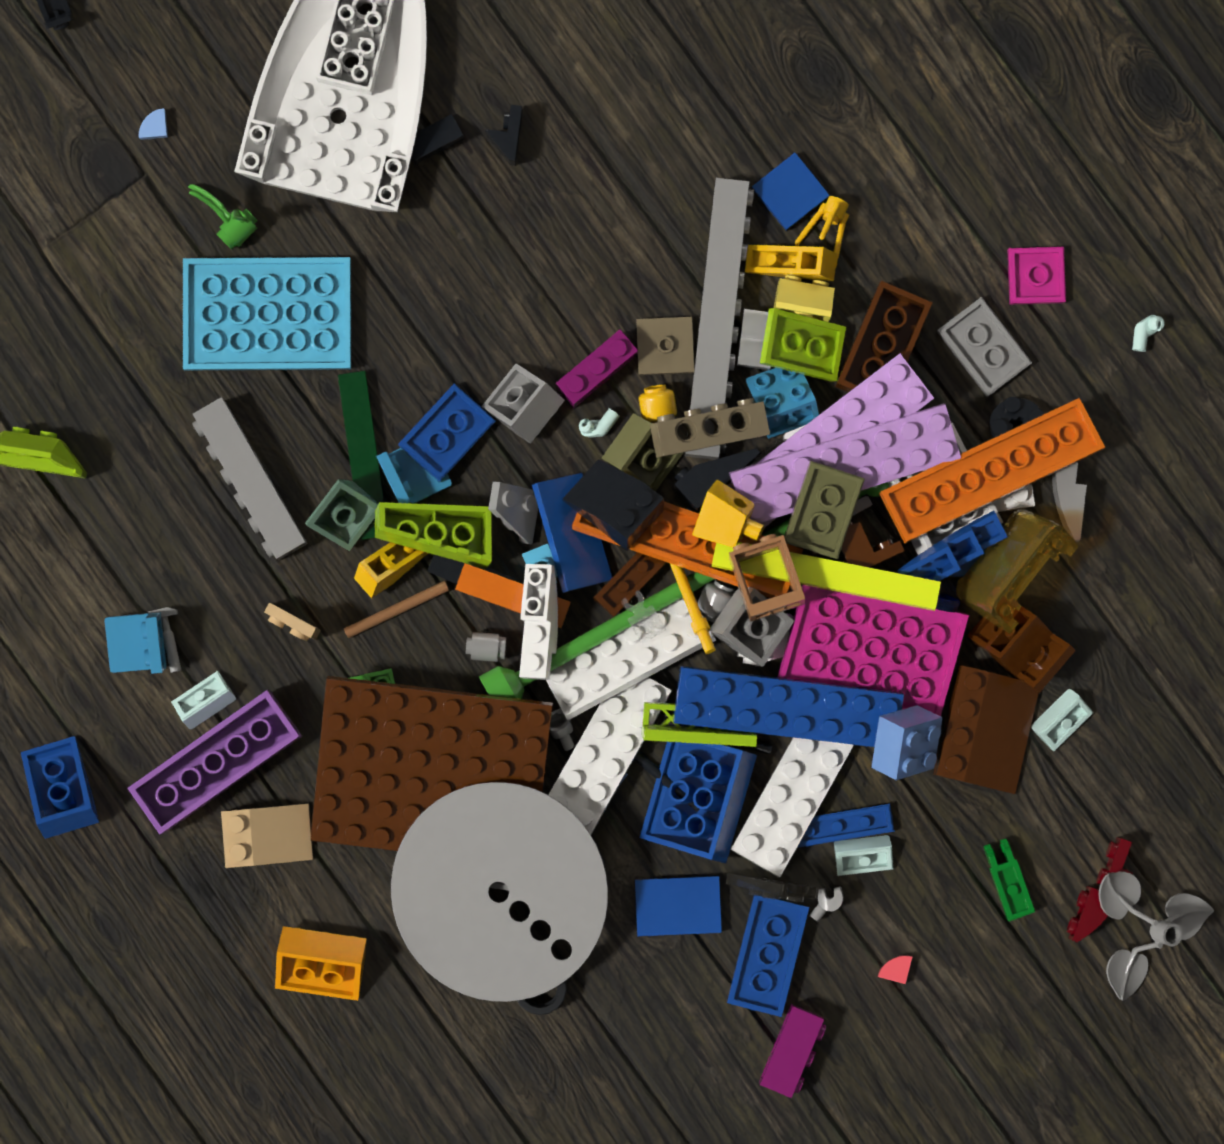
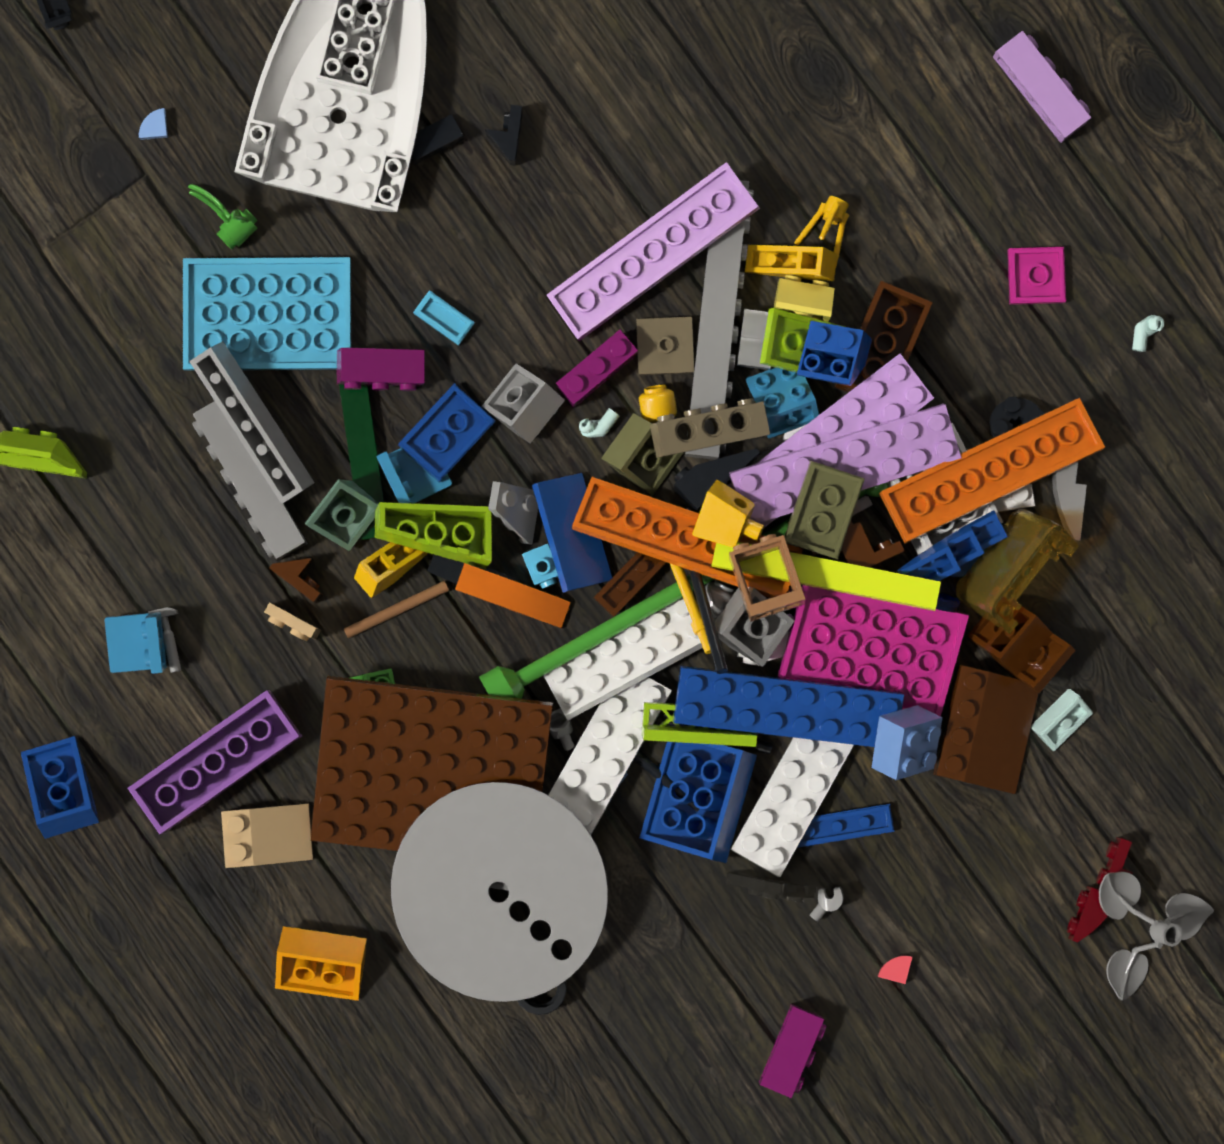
(203, 700): light aqua slope -> none
(251, 422): none -> light grey brick
(292, 572): none -> reddish brown slope
(380, 368): none -> magenta brick
(443, 318): none -> medium azure tile
(486, 646): light grey brick -> none
(541, 621): white slope -> none
(615, 503): black slope -> none
(646, 621): clear plate -> none
(653, 251): none -> lavender plate
(678, 906): blue tile -> none
(708, 622): none -> black bar
(767, 955): blue plate -> none
(790, 191): blue tile -> none
(834, 353): none -> blue slope
(863, 855): light aqua slope -> none
(984, 346): light grey tile -> none
(1009, 883): green hinge -> none
(1042, 86): none -> lavender brick

